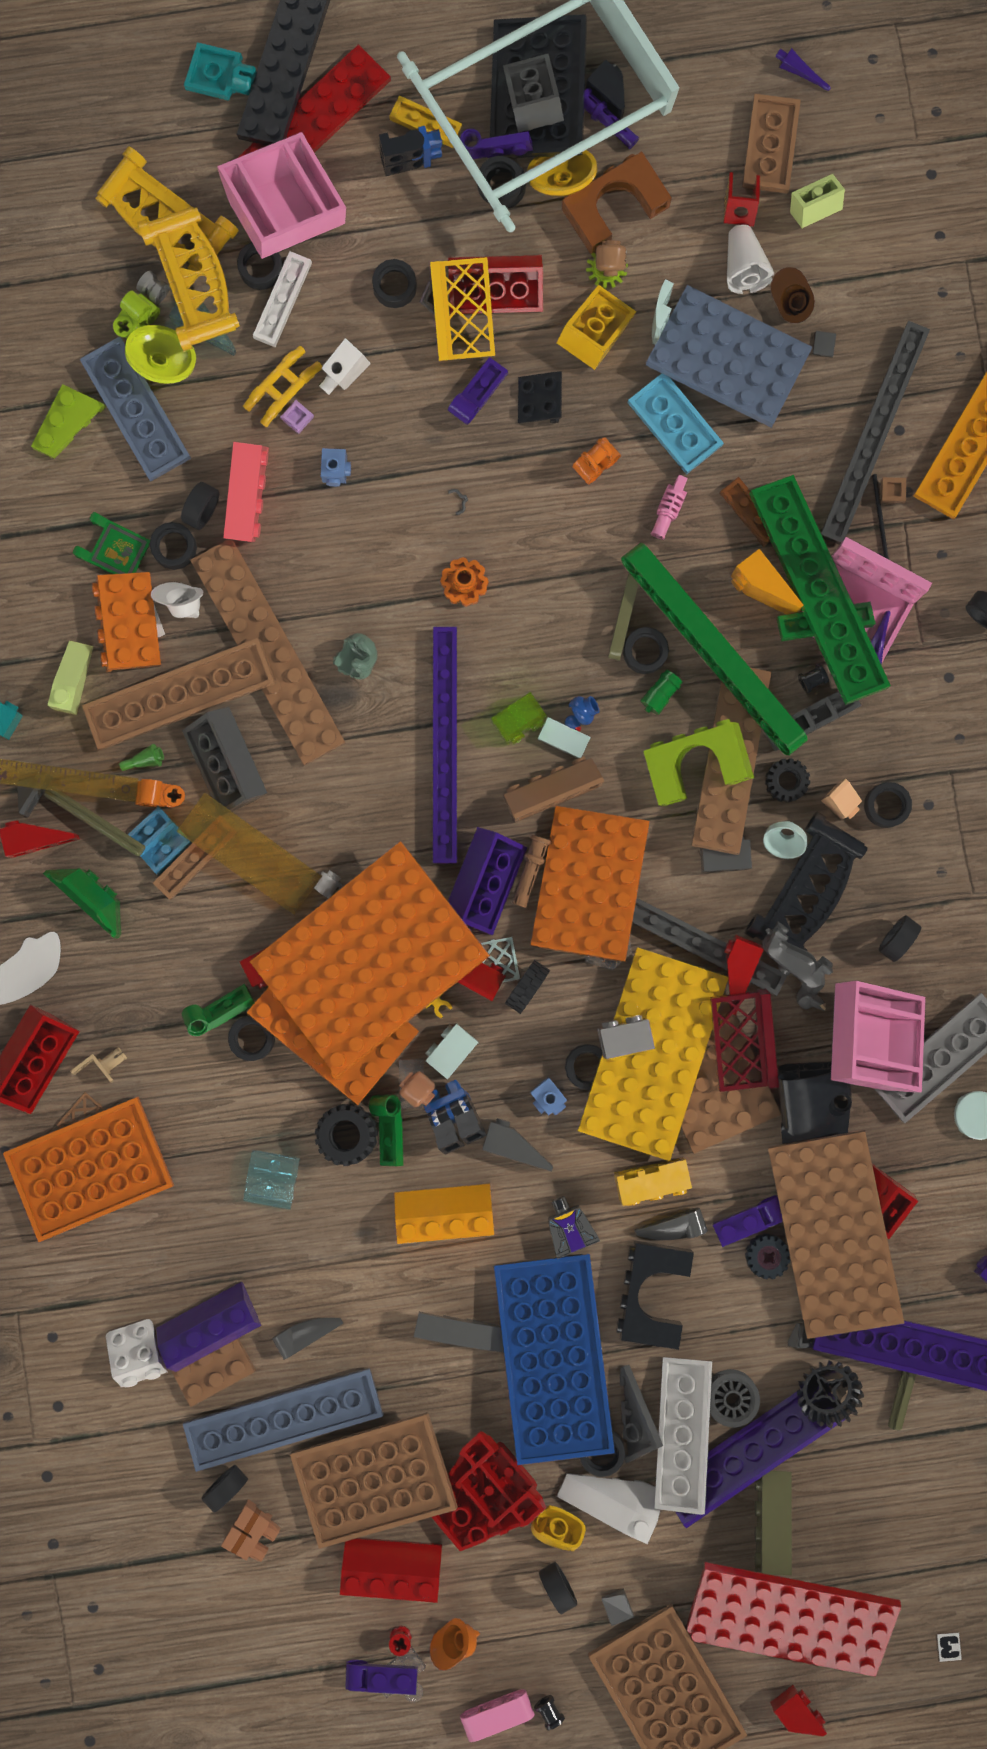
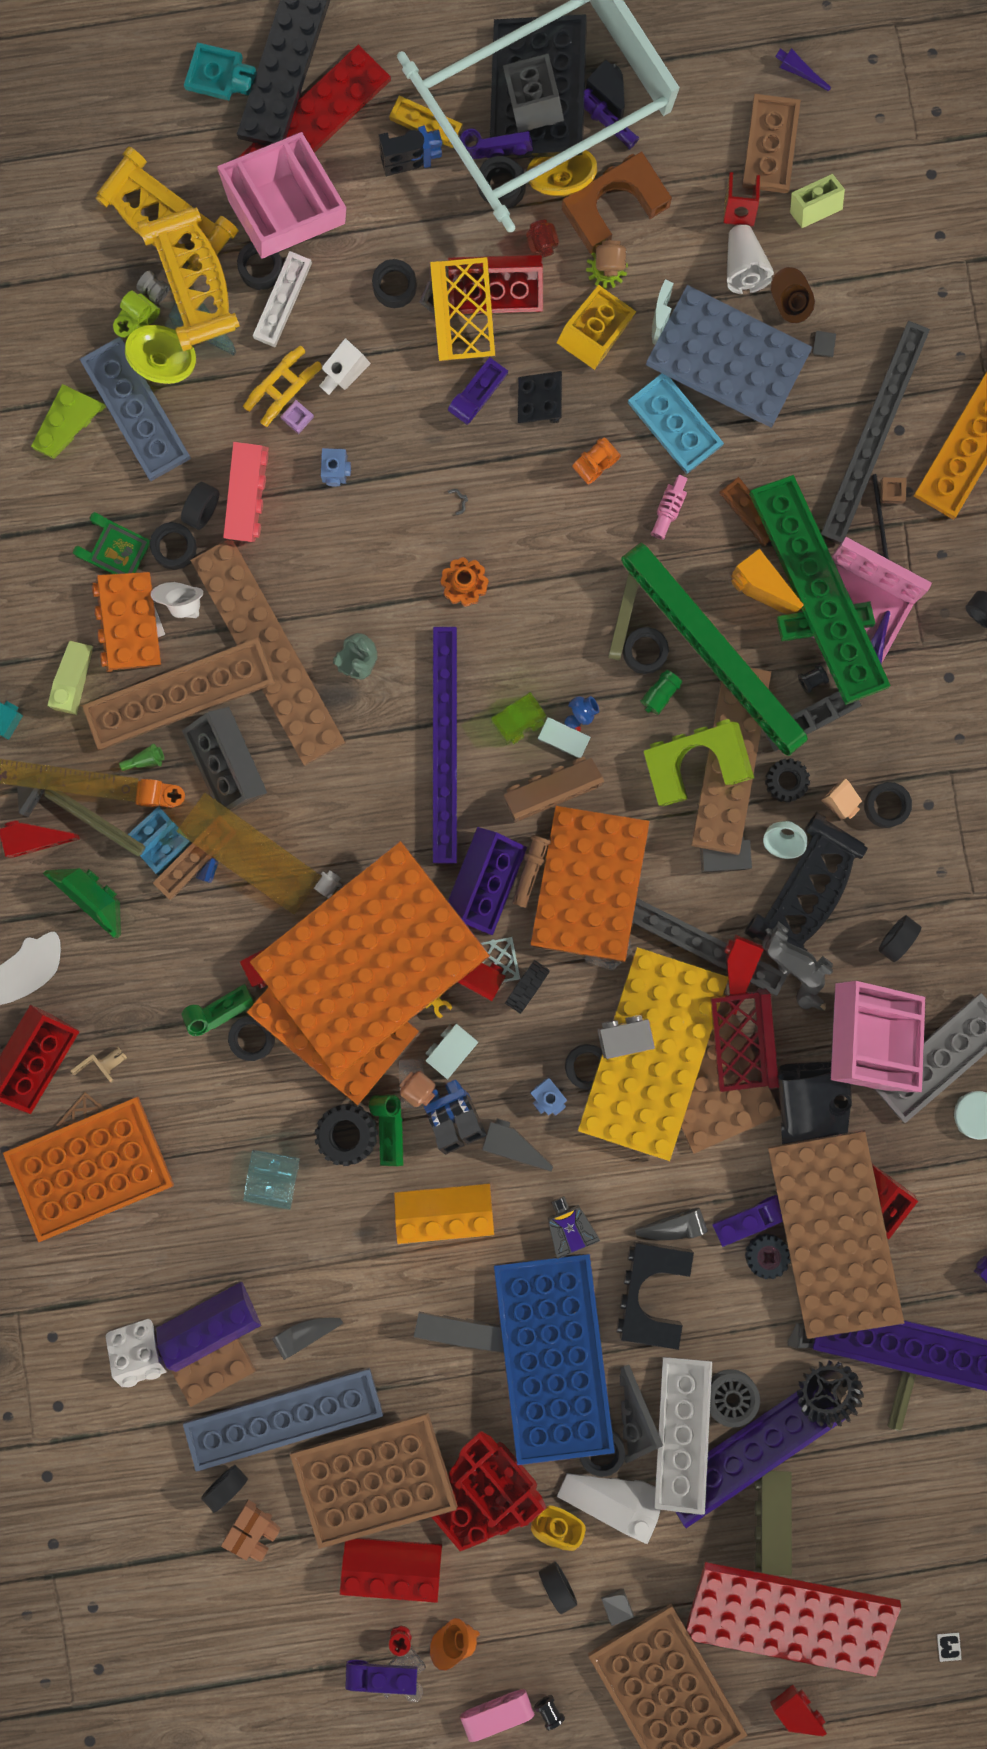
(208, 871): none -> blue slope
(542, 238): none -> clear red head
(652, 1181): yellow wedge -> none

